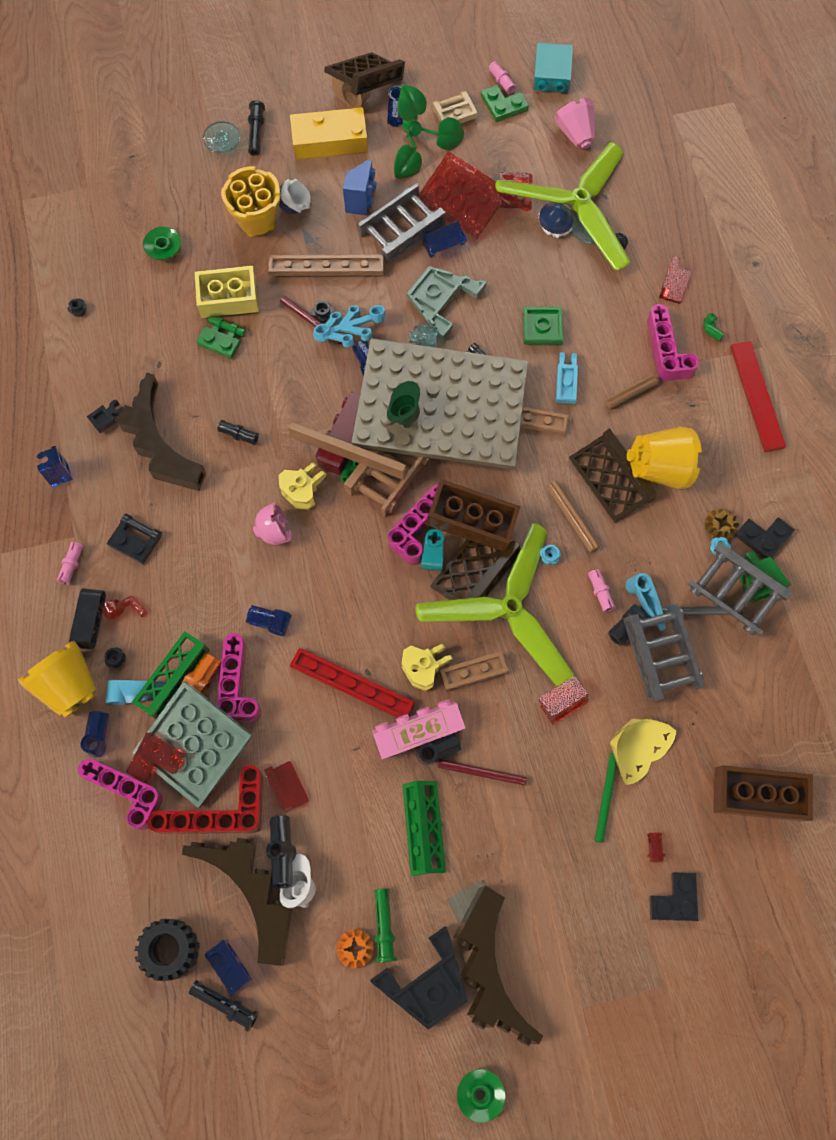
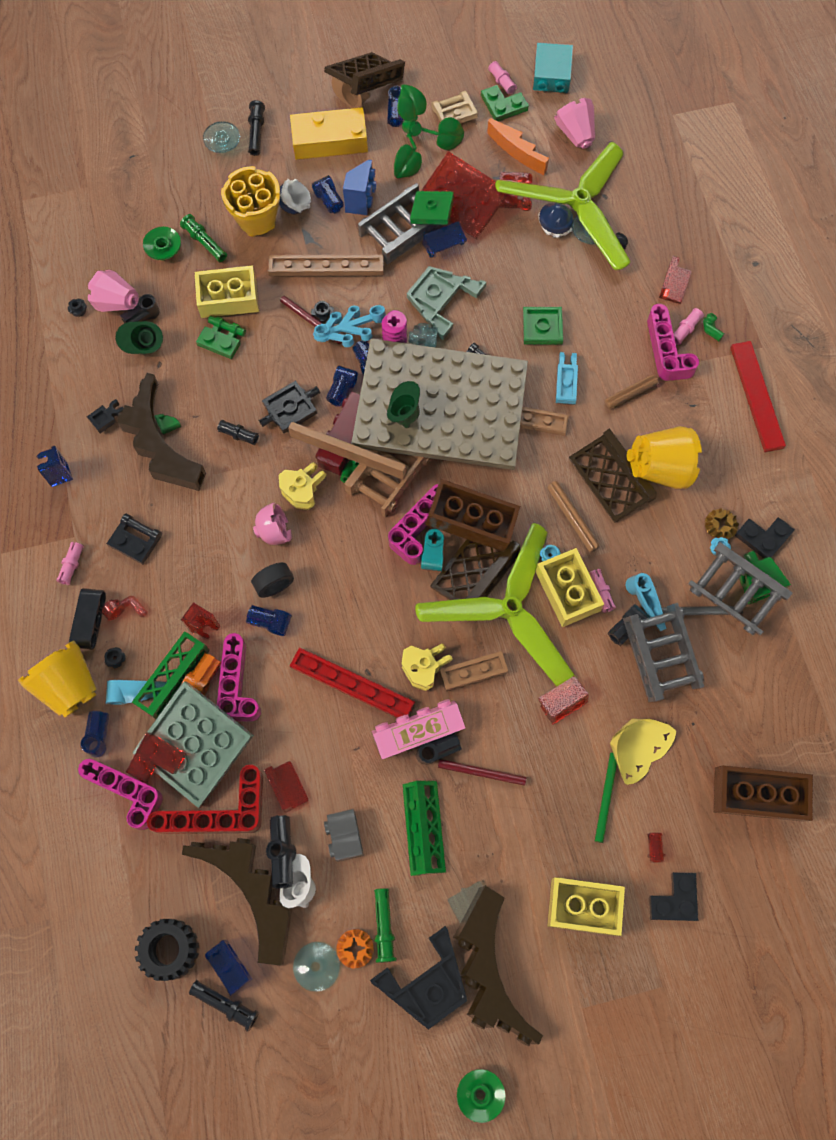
(111, 292): none -> bright pink cone
(139, 337): none -> dark green piece
(141, 312): none -> black piece
(167, 423): none -> green tile
(197, 619): none -> clear red hinge
(198, 232): none -> green pin
(272, 579): none -> black tyre
(289, 406): none -> black plate
(325, 189): none -> clear blue piece
(328, 971): none -> clear light blue dish
(342, 382): none -> clear blue piece
(344, 835): none -> dark grey brick
(394, 327): none -> dark pink piece
(432, 207): none -> green plate
(521, 150): none -> orange slope
(569, 587): none -> light yellow brick
(586, 906): none -> light yellow brick
(687, 325): none -> bright pink pin

